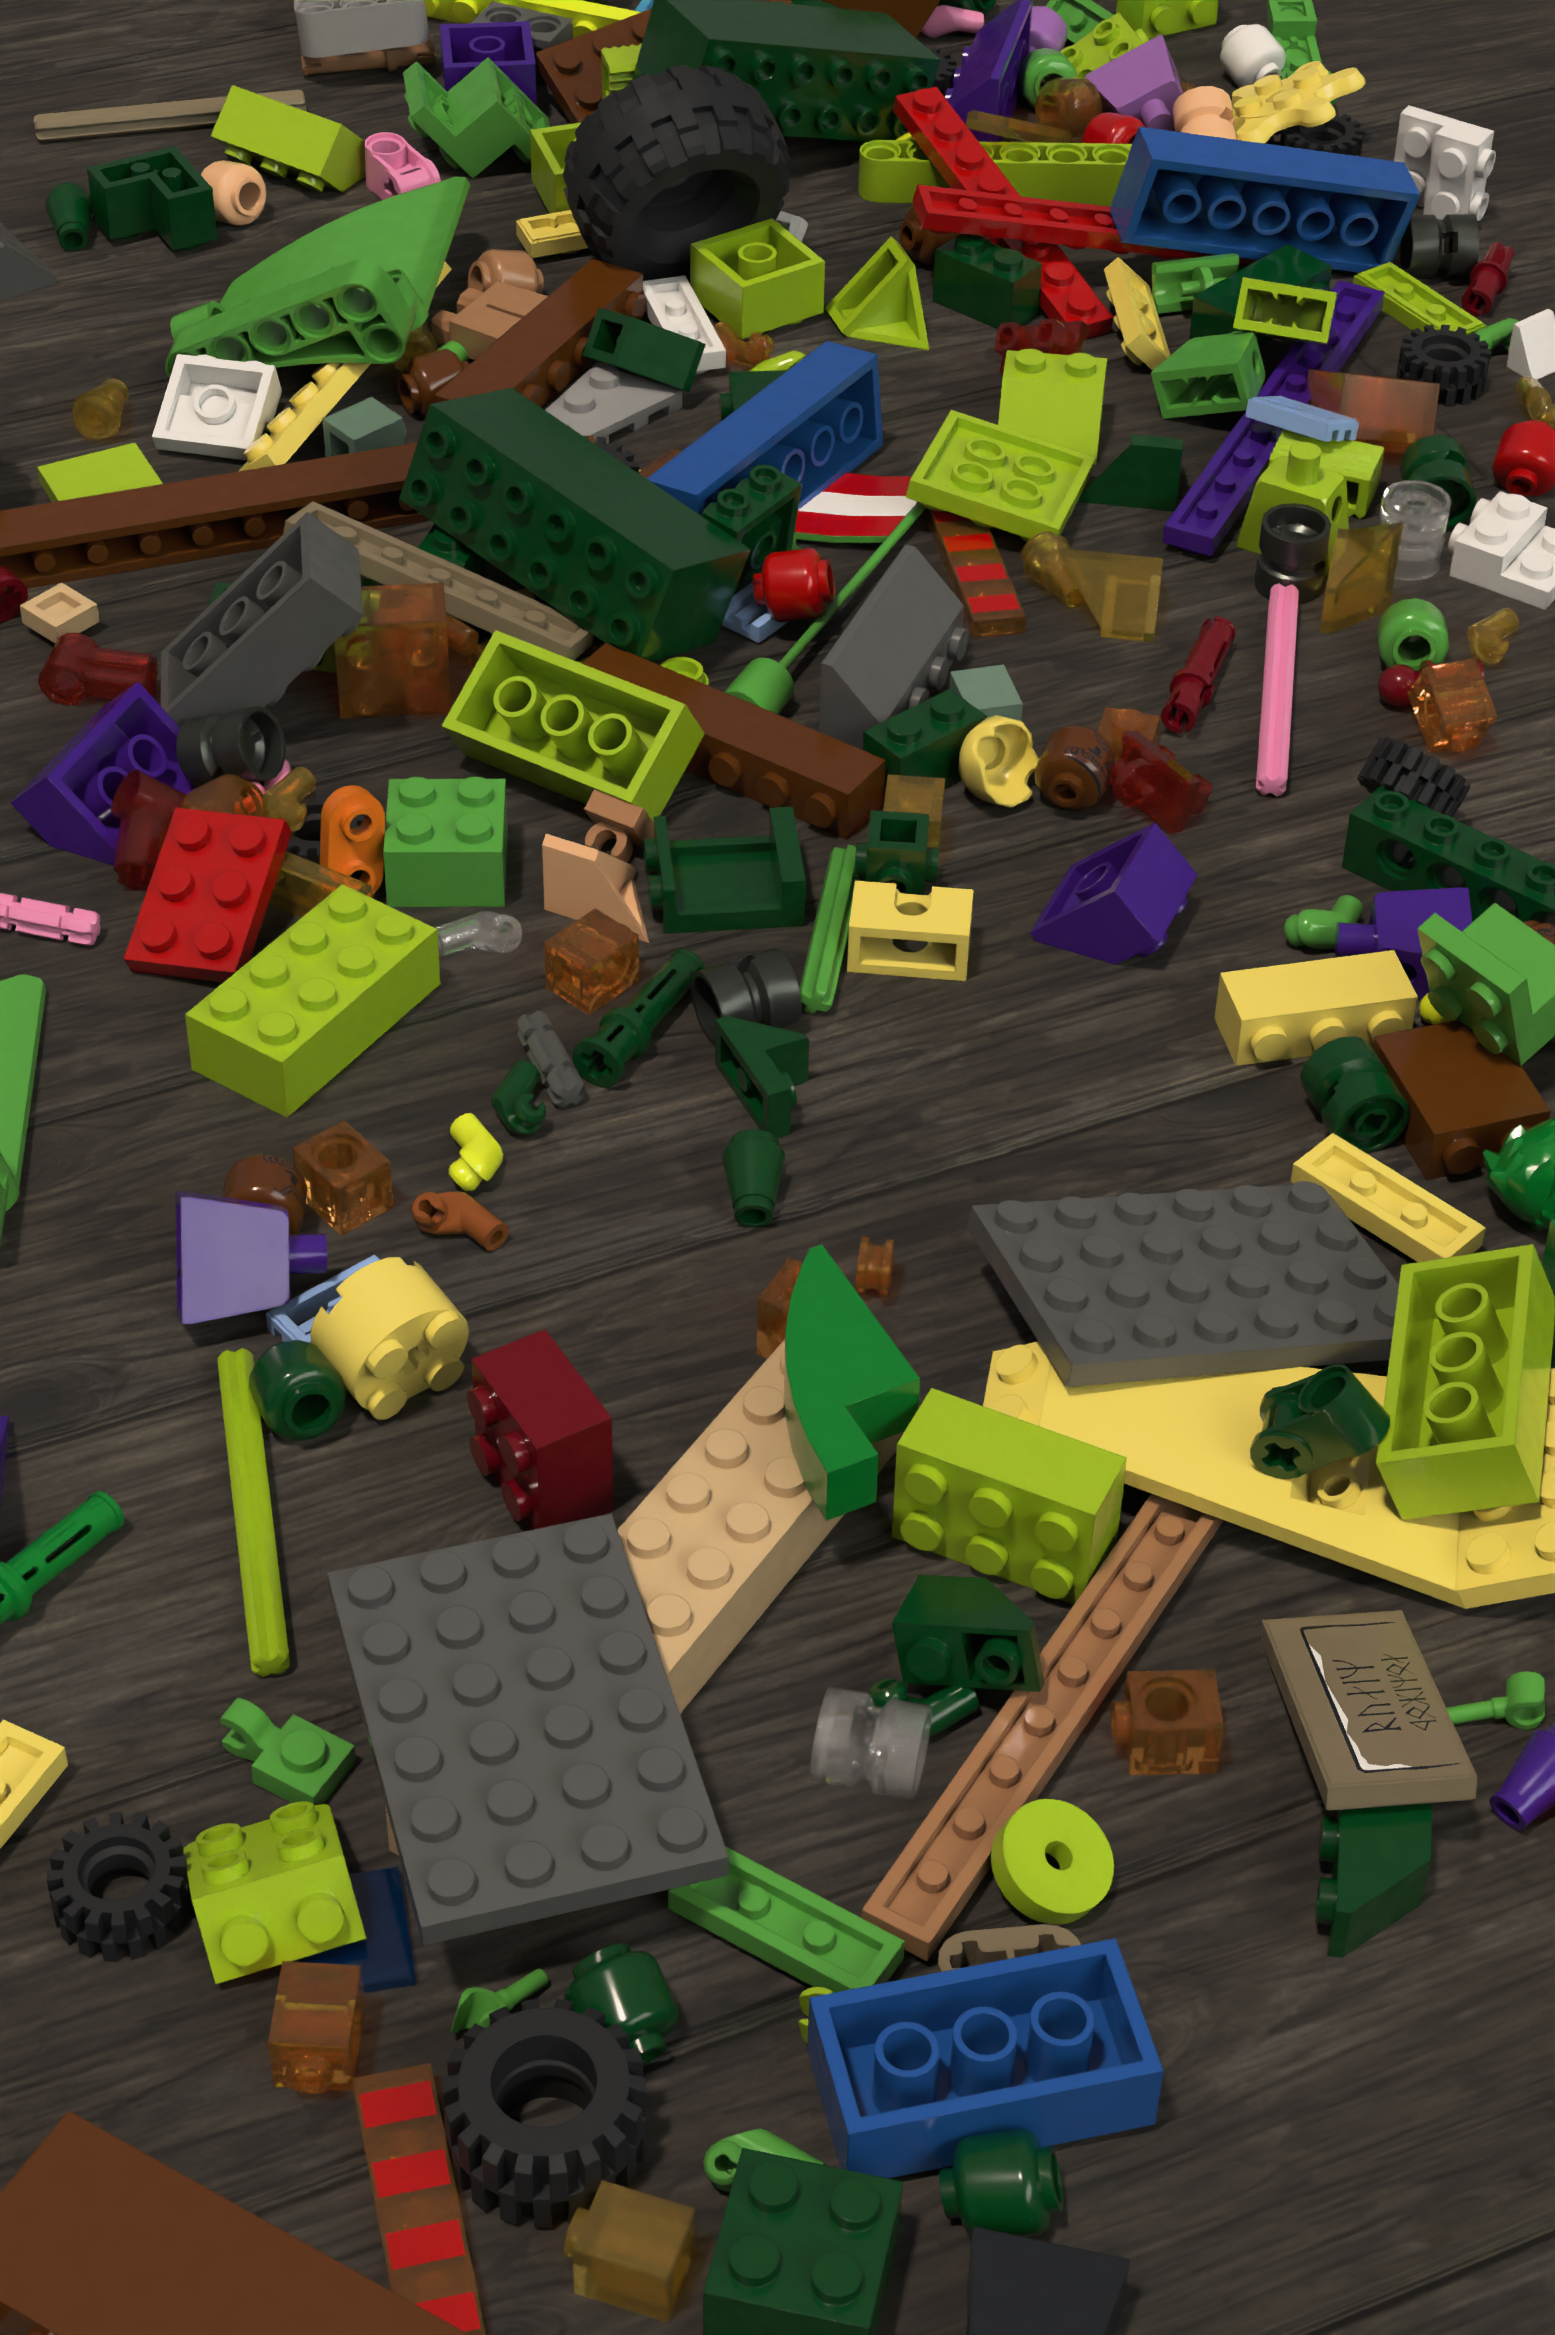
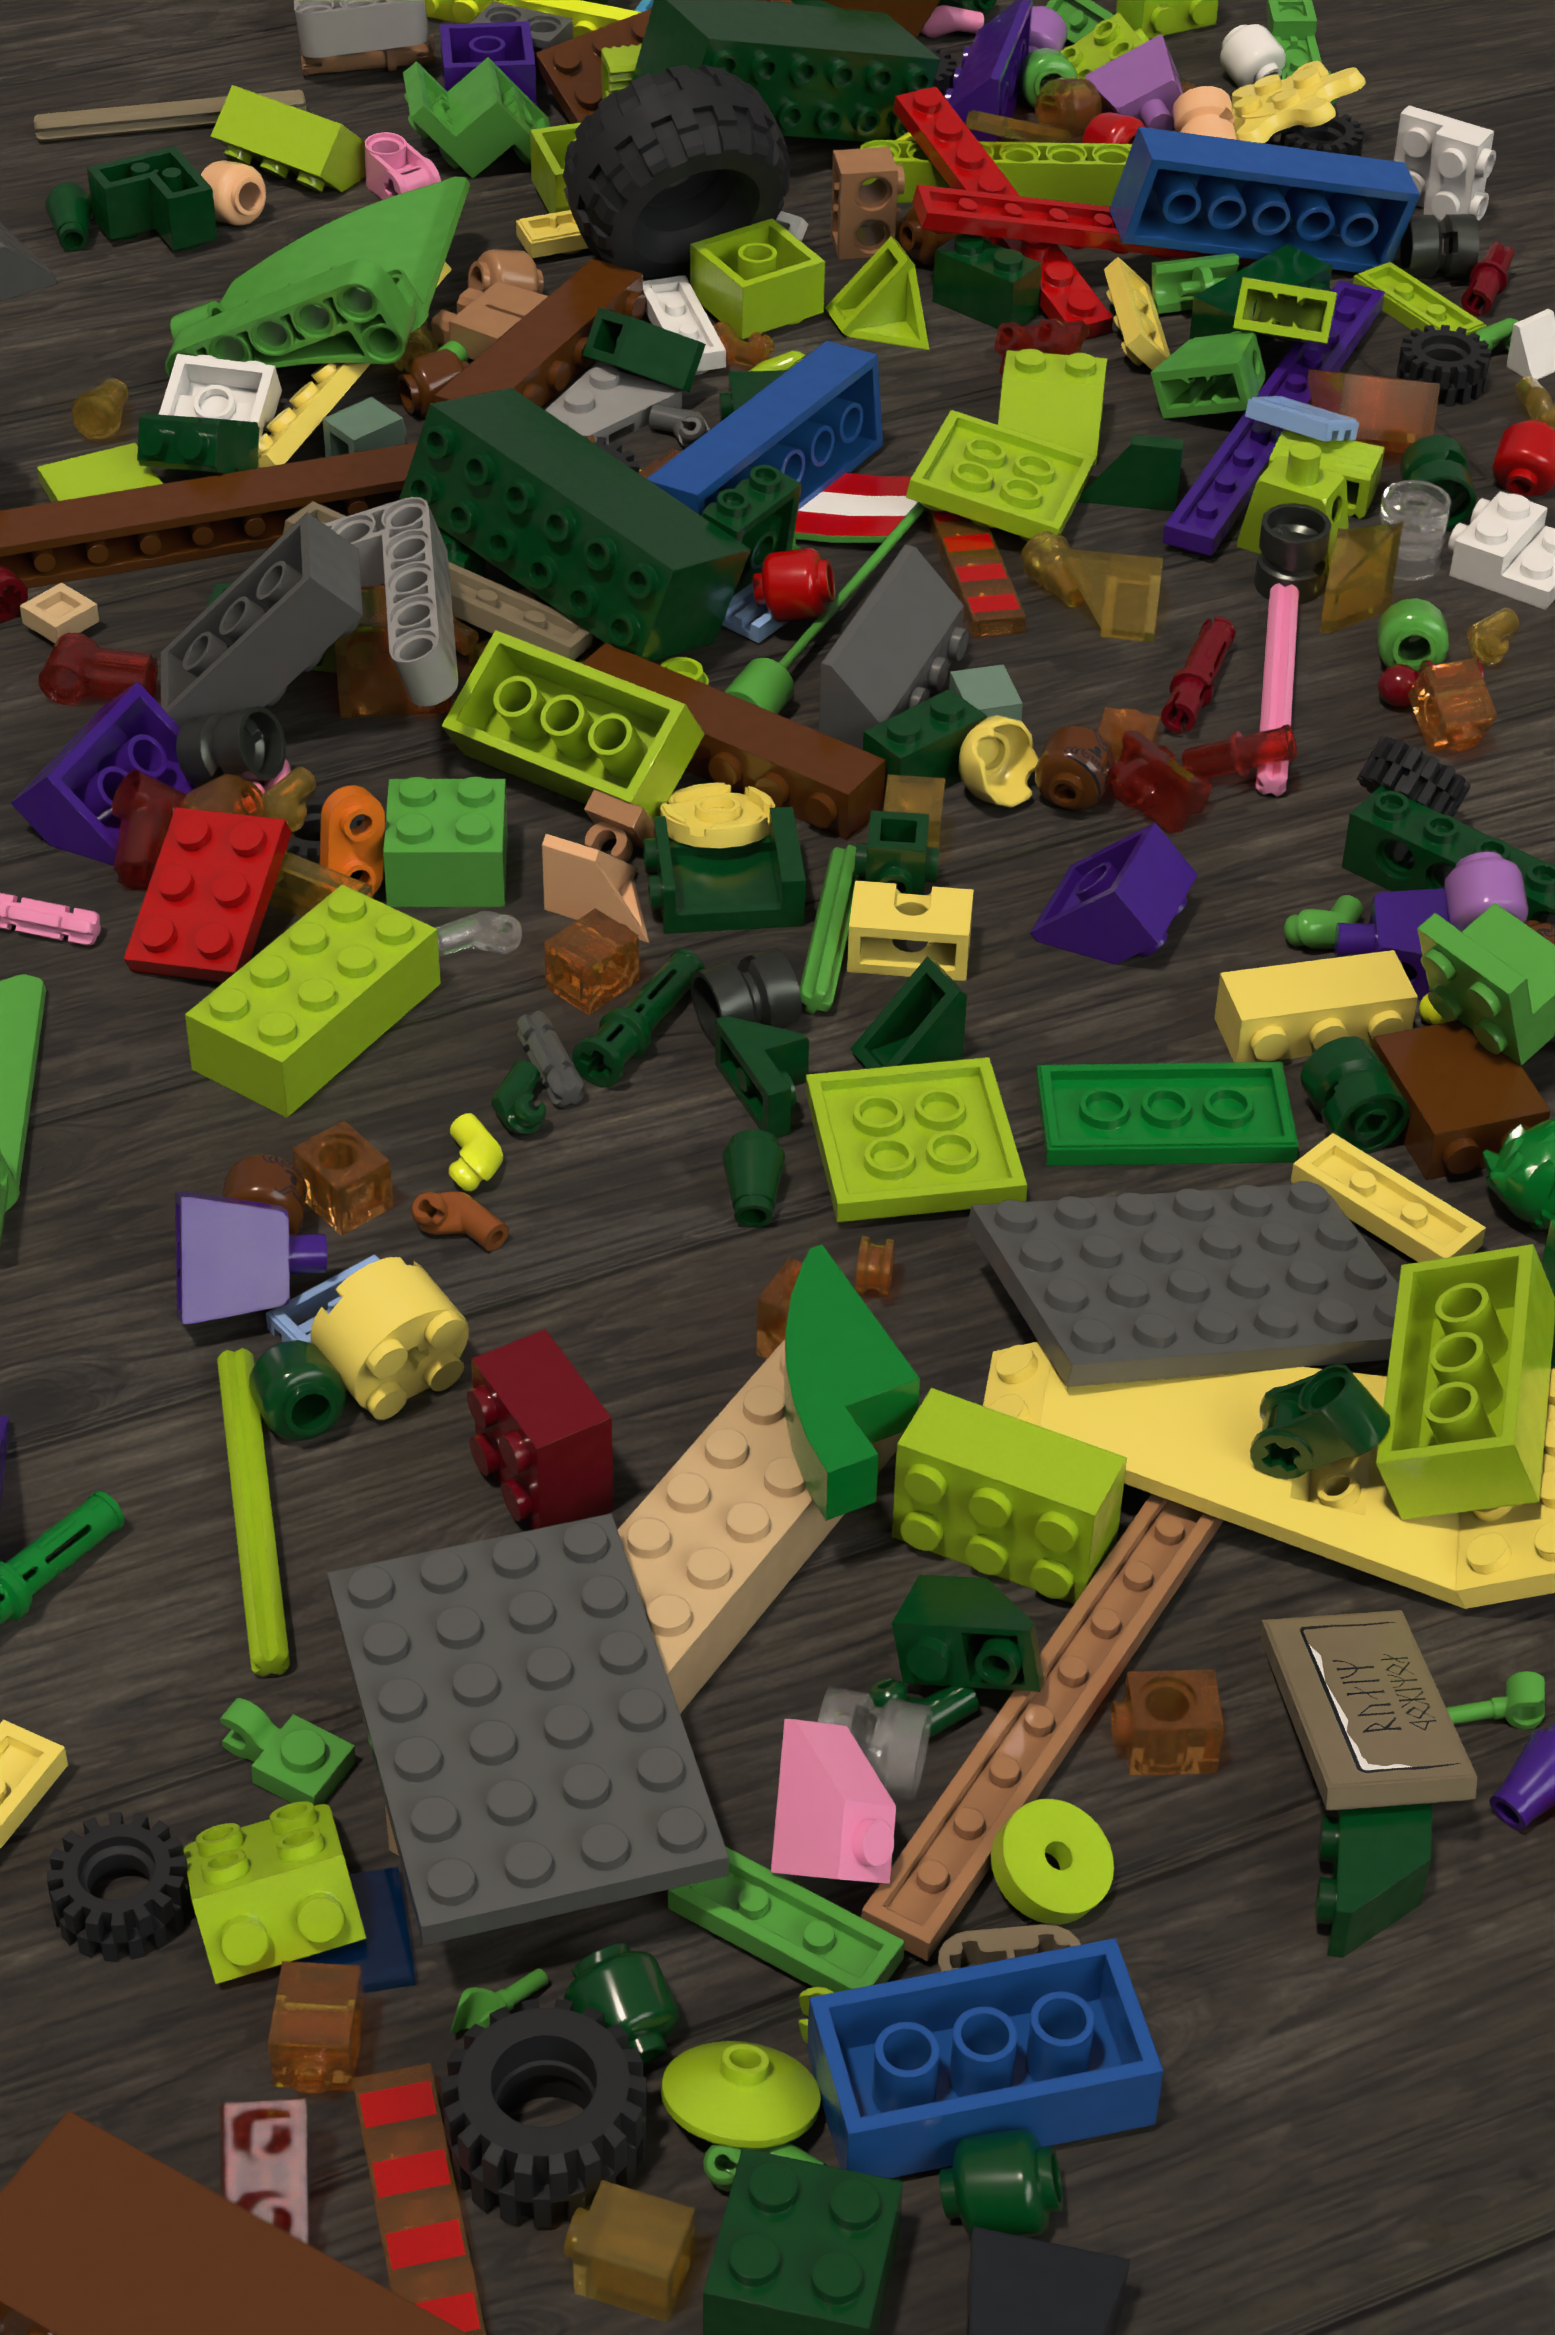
(197, 443): none -> dark green brick
(267, 2160): none -> clear red hips
(407, 553): none -> light grey beam
(683, 423): none -> dark grey arm
(715, 817): none -> light yellow tile
(740, 2094): none -> lime dish
(830, 1807): none -> bright pink slope
(858, 203): none -> medium nougat brick
(914, 1139): none -> lime plate
(918, 1023): none -> dark green slope
(1165, 1114): none -> green tile
(1241, 753): none -> clear red axle
(1481, 882): none -> medium lavender head

